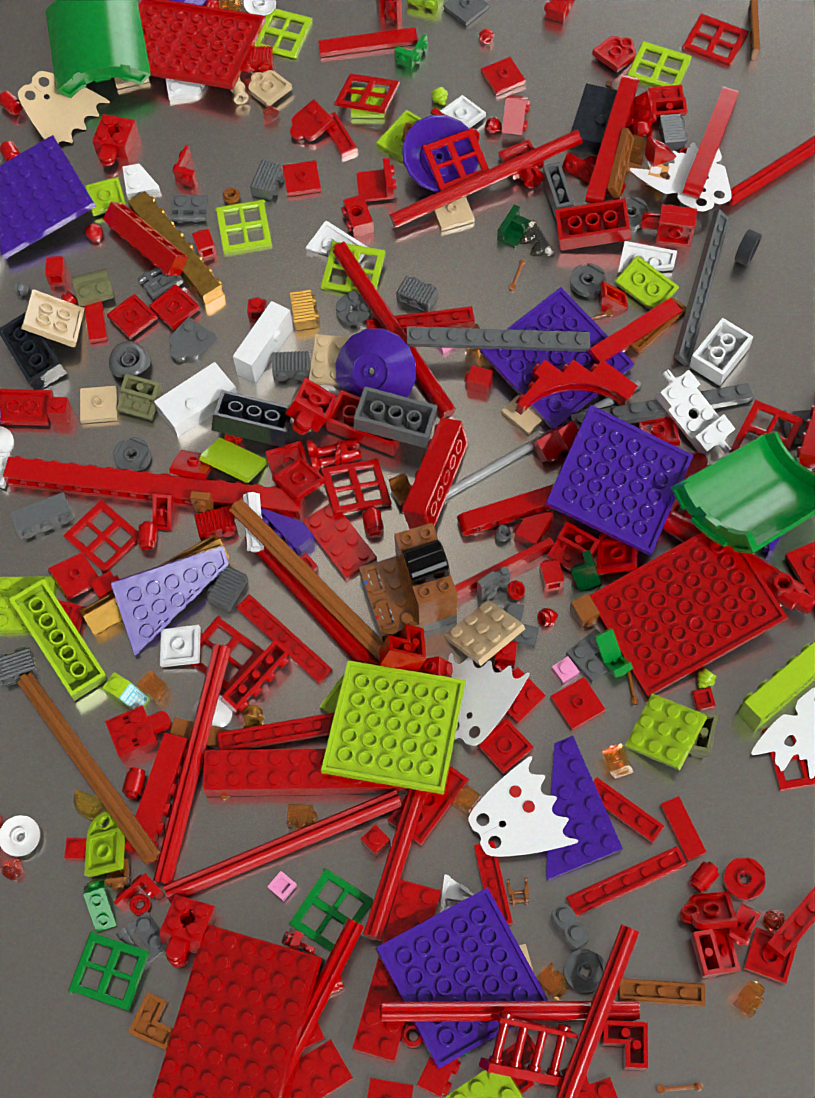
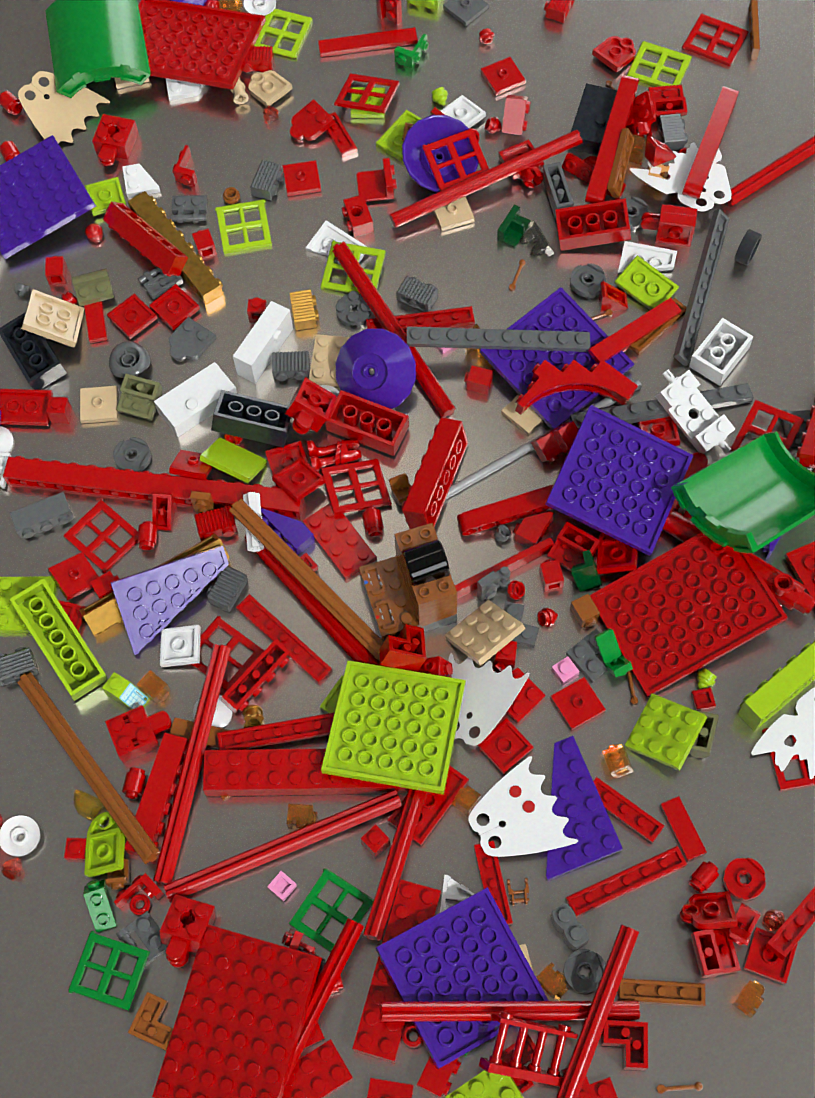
(395, 417): dark grey brick -> none

